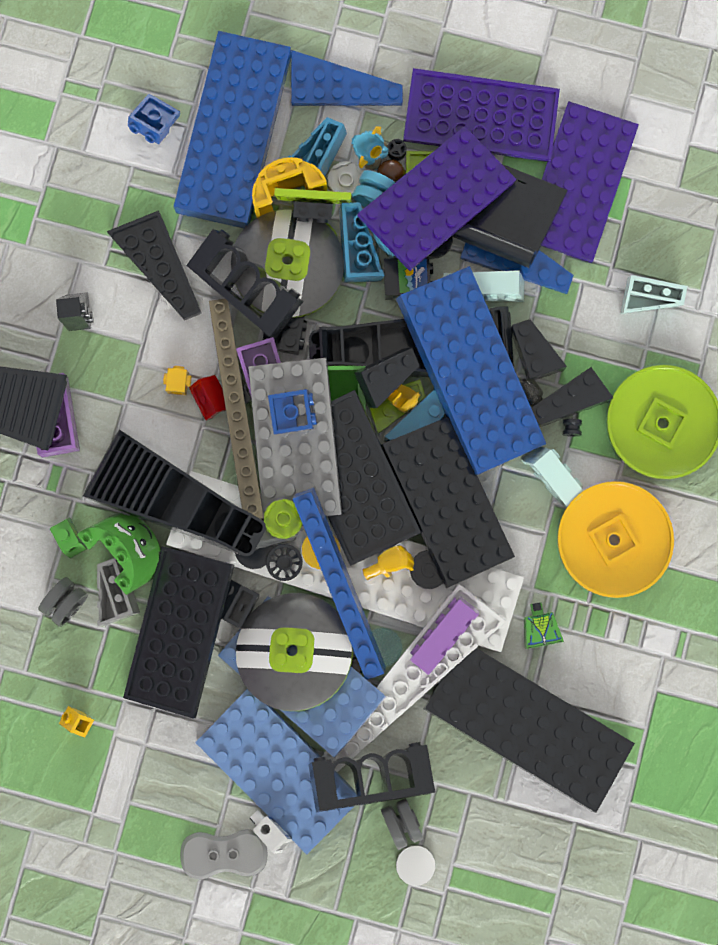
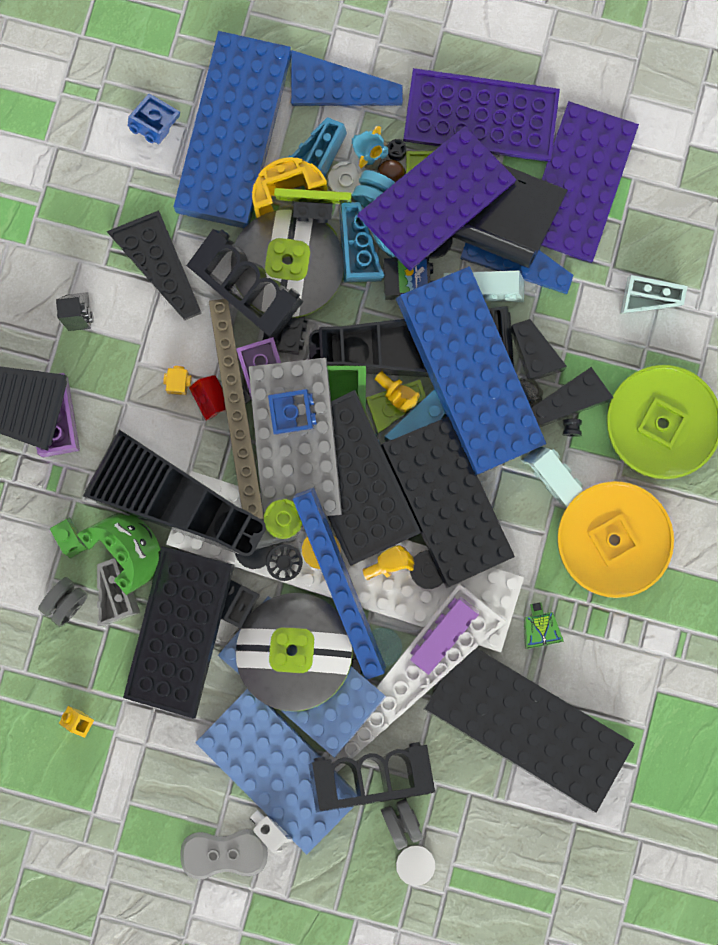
(385, 376): black wedge -> none

